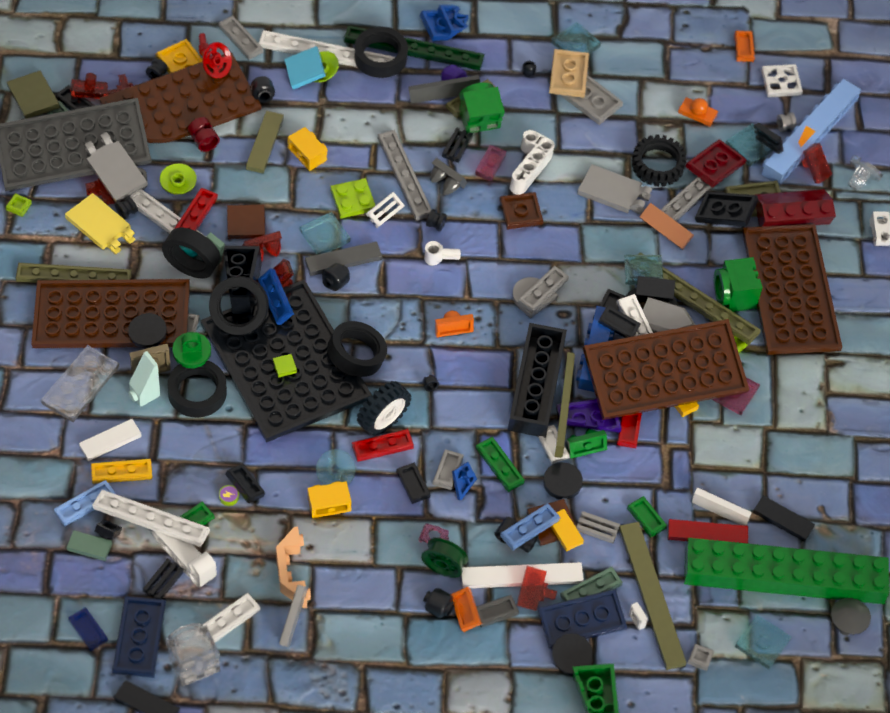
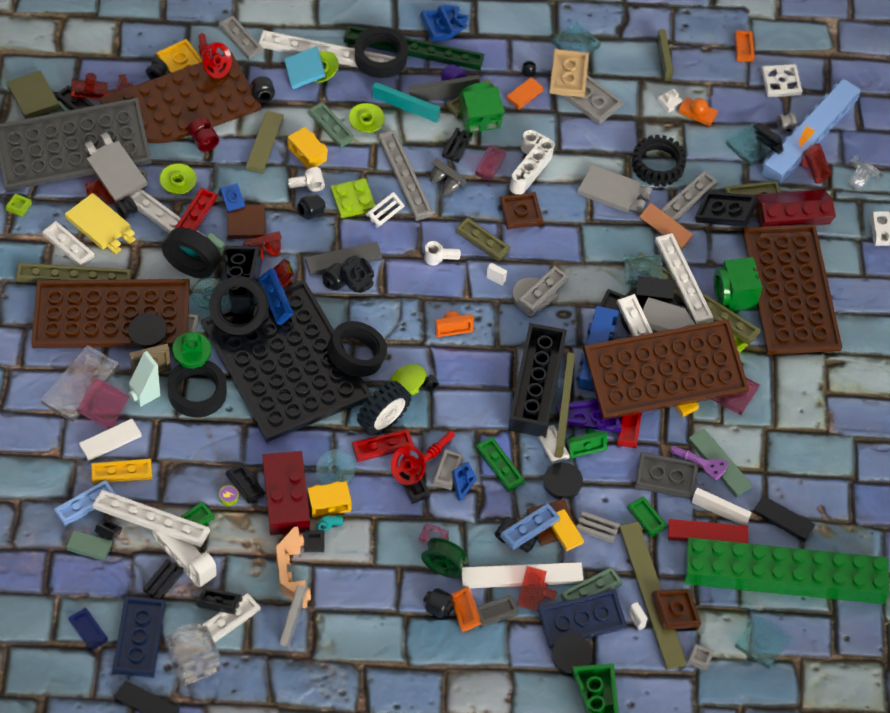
(68, 244): none -> white tile
(103, 403): none -> clear pink tile
(204, 289): none -> clear light blue dish
(218, 603): none -> black tile
(232, 197): none -> blue bracket
(284, 365): lime tile -> none
(285, 492): none -> dark red brick
(311, 206): none -> black head
(312, 180): none -> white axle
(314, 541): none -> black plate
(325, 234): clear light blue tile -> none
(328, 521): none -> teal arm
(331, 125): none -> sand green tile
(357, 274): none -> black tile
(363, 113): none -> lime dish
(406, 102): none -> teal tile
(410, 377): none -> lime dish
(411, 465): none -> red dish
(436, 220): black wheel -> none
(482, 239): none -> olive tile
(496, 274): none -> white tile
(524, 93): none -> orange tile
(619, 322): black tile -> none
(664, 53): none -> olive tile
(666, 475): none -> dark grey tile
(670, 100): none -> white tile
(676, 609): none -> reddish brown tile
(684, 279): none -> white tile
(709, 449): none -> sand green tile
(709, 466): none -> medium lavender piece
(715, 163): dark red tile -> none
(850, 616): dark grey dish -> none

